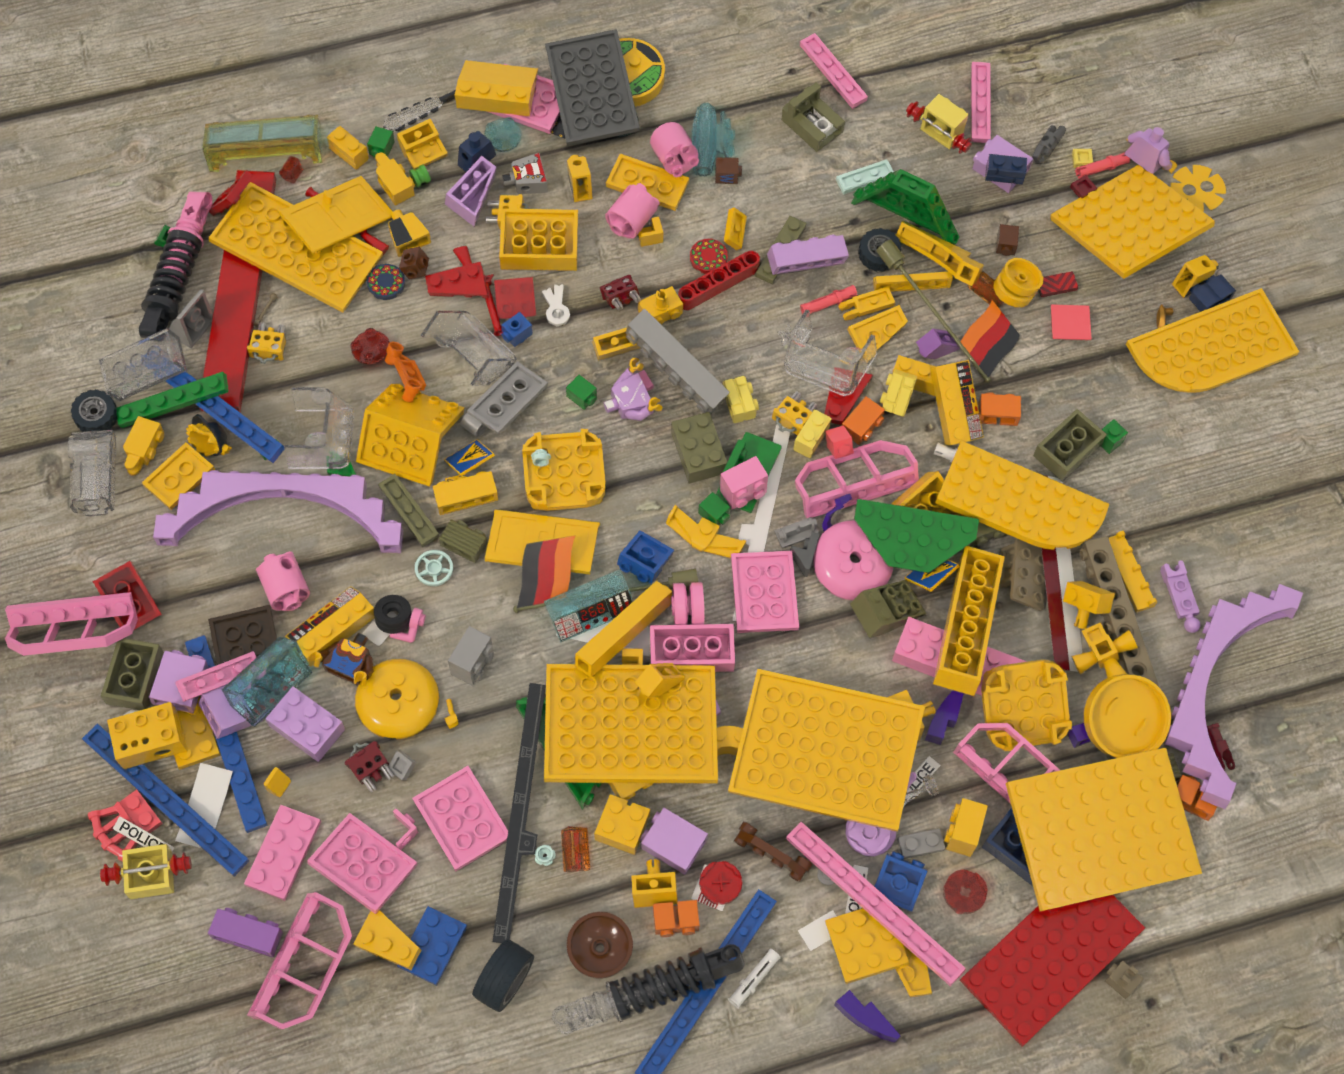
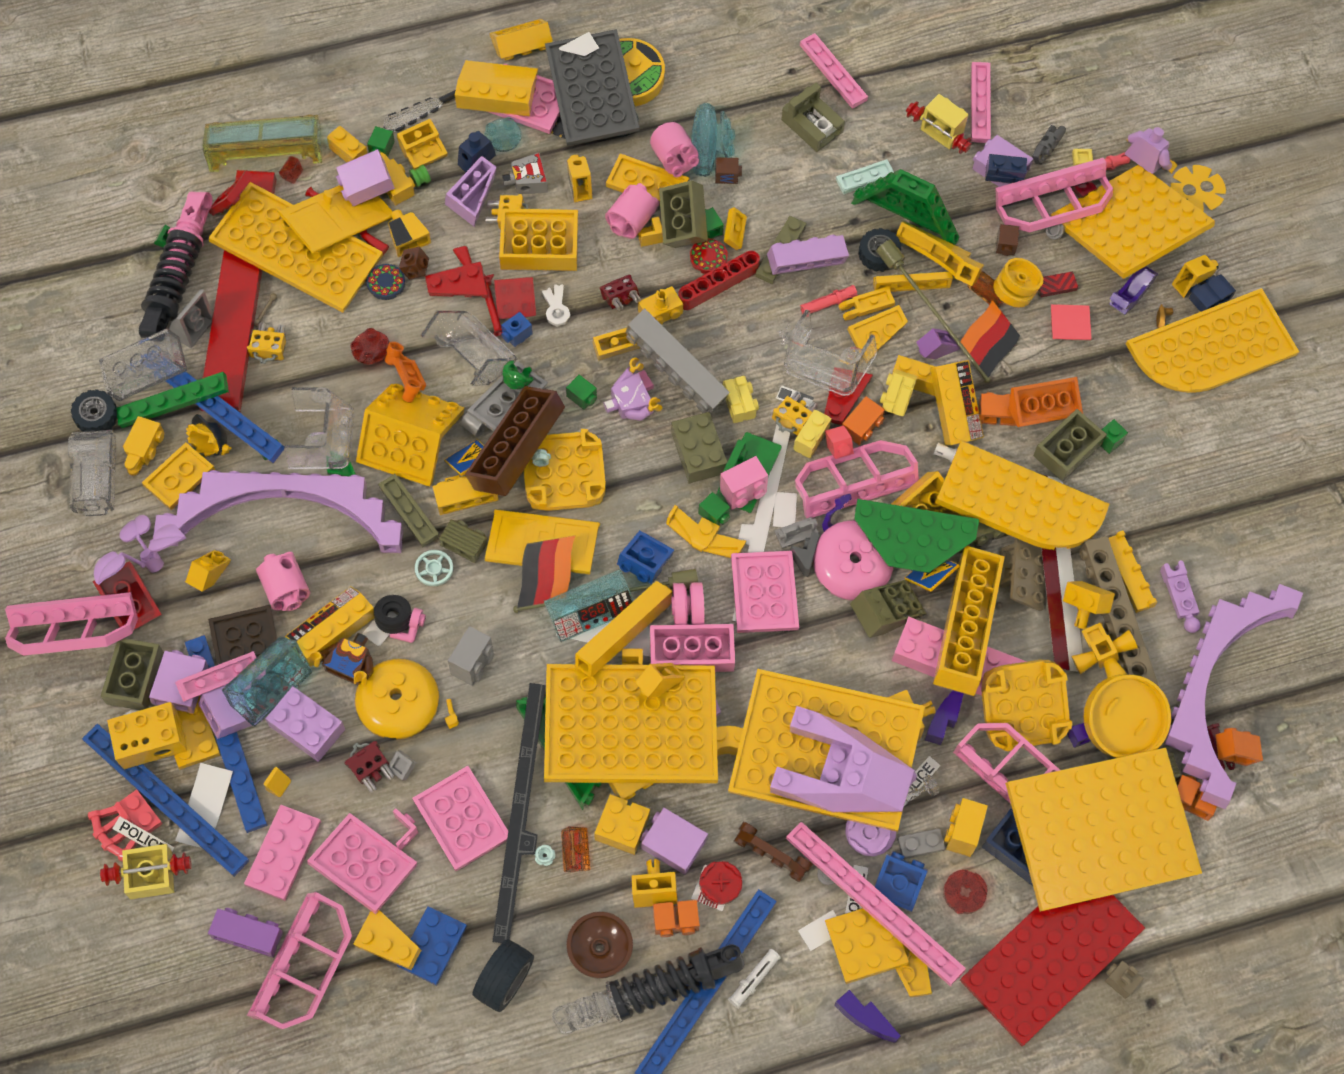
(162, 538): none -> lavender plant
(207, 570): none -> yellow slope
(364, 178): none -> lavender brick
(513, 378): none -> green hair
(515, 441): none -> reddish brown brick
(521, 39): none -> yellow slope
(582, 45): none -> white sticker
(683, 214): none -> olive brick
(713, 223): none -> green brick
(784, 392): none -> sticker
(784, 509): none -> white sticker
(855, 774): none -> lavender wedge
(1044, 401): none -> orange slope
(1052, 182): none -> bright pink plate
(1055, 232): none -> light grey plate
(1133, 290): none -> arch
(1239, 747): none -> orange piece

